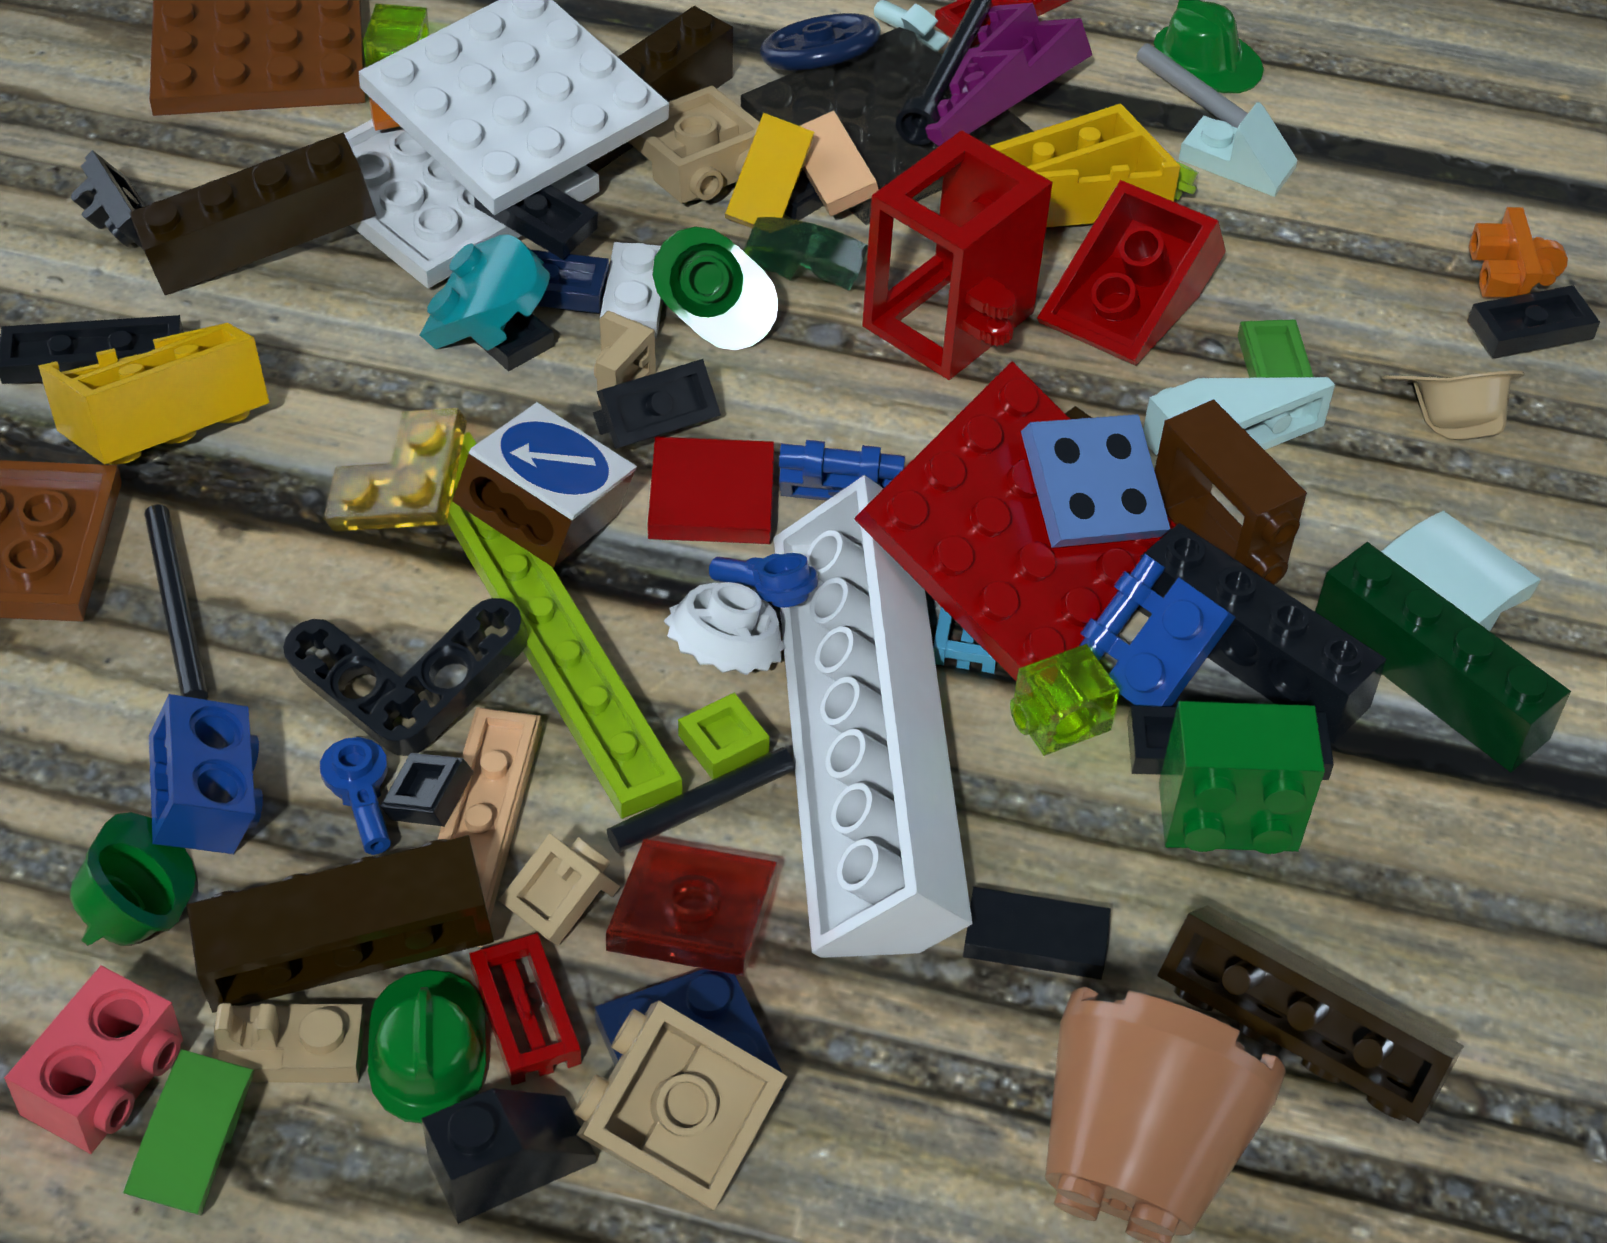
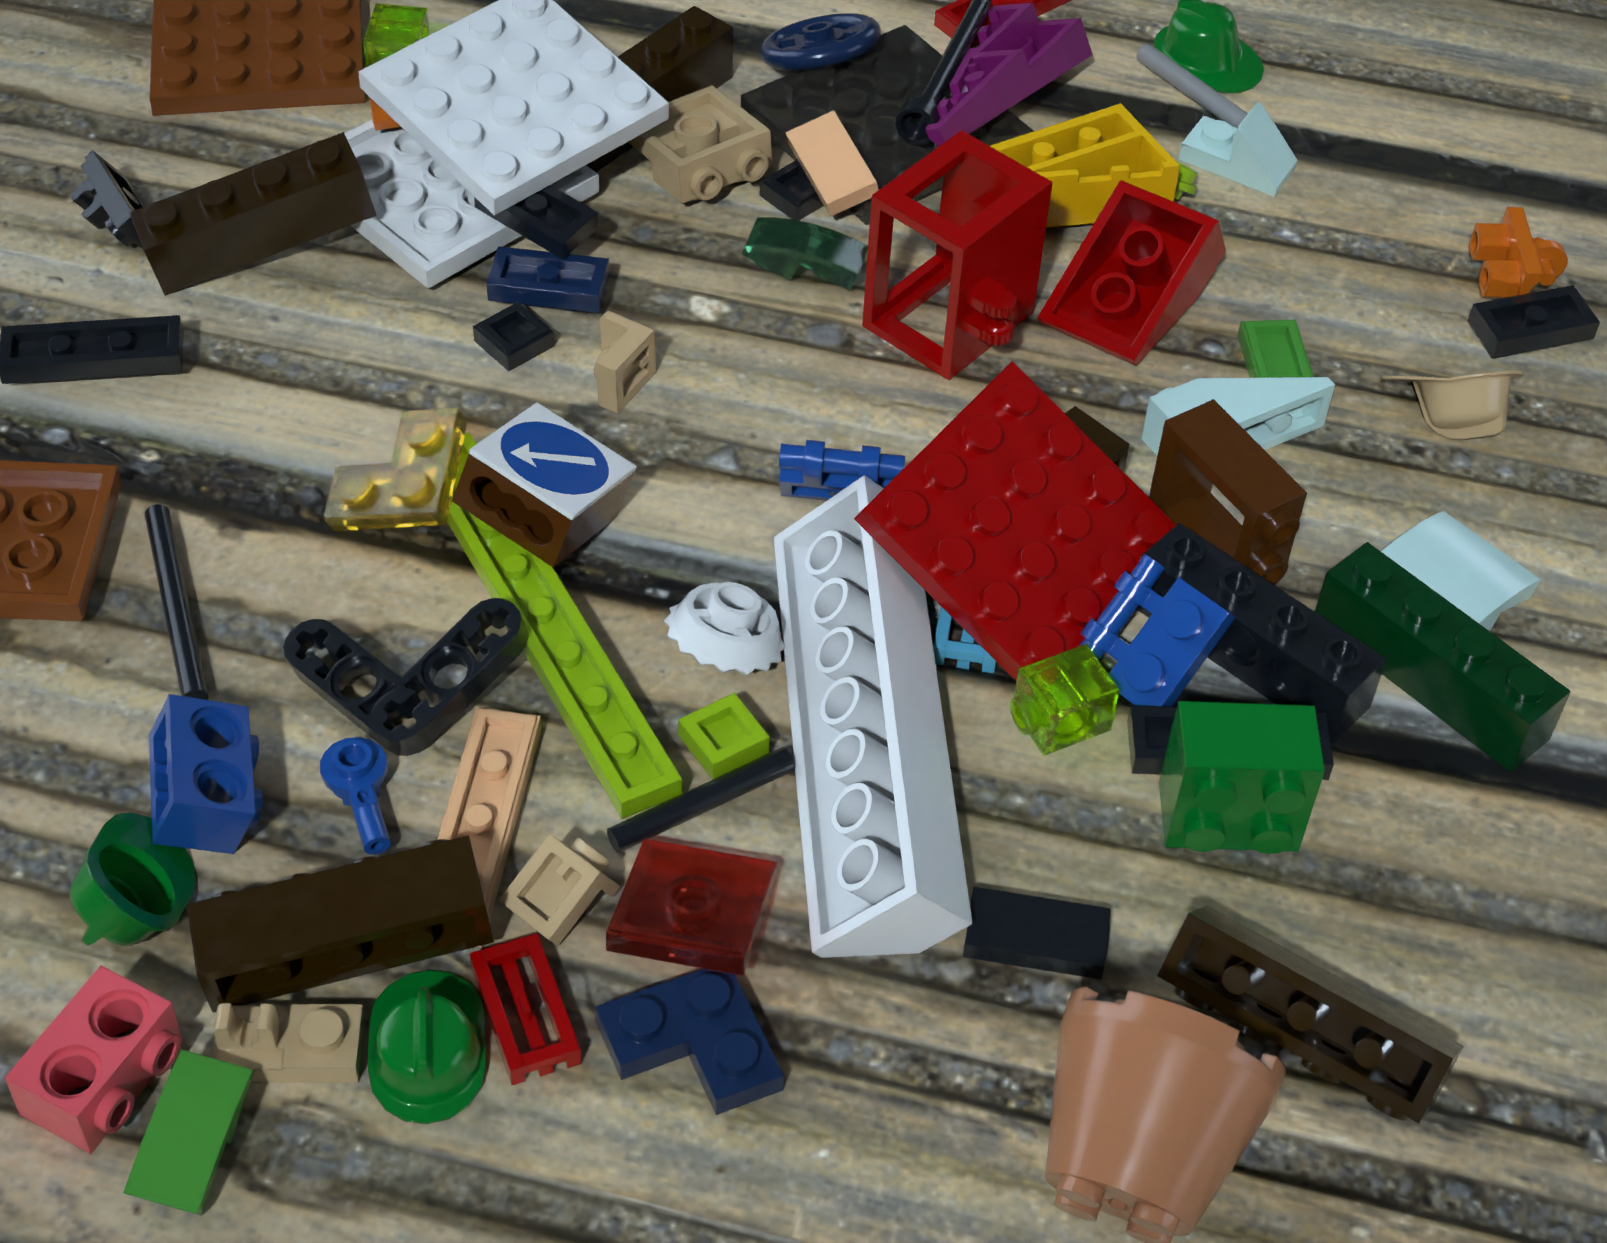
(156, 395): yellow wedge -> none
(427, 789): black tile -> none
(485, 292): teal slope -> none
(502, 1147): black slope -> none
(631, 286): white plate -> none
(656, 404): black plate -> none
(678, 1103): tan plate -> none
(711, 490): red tile -> none
(715, 288): green piece -> none
(769, 171): yellow tile -> none
(777, 578): blue plate -> none
(915, 19): light aqua bar -> none
(1095, 480): medium blue tile -> none

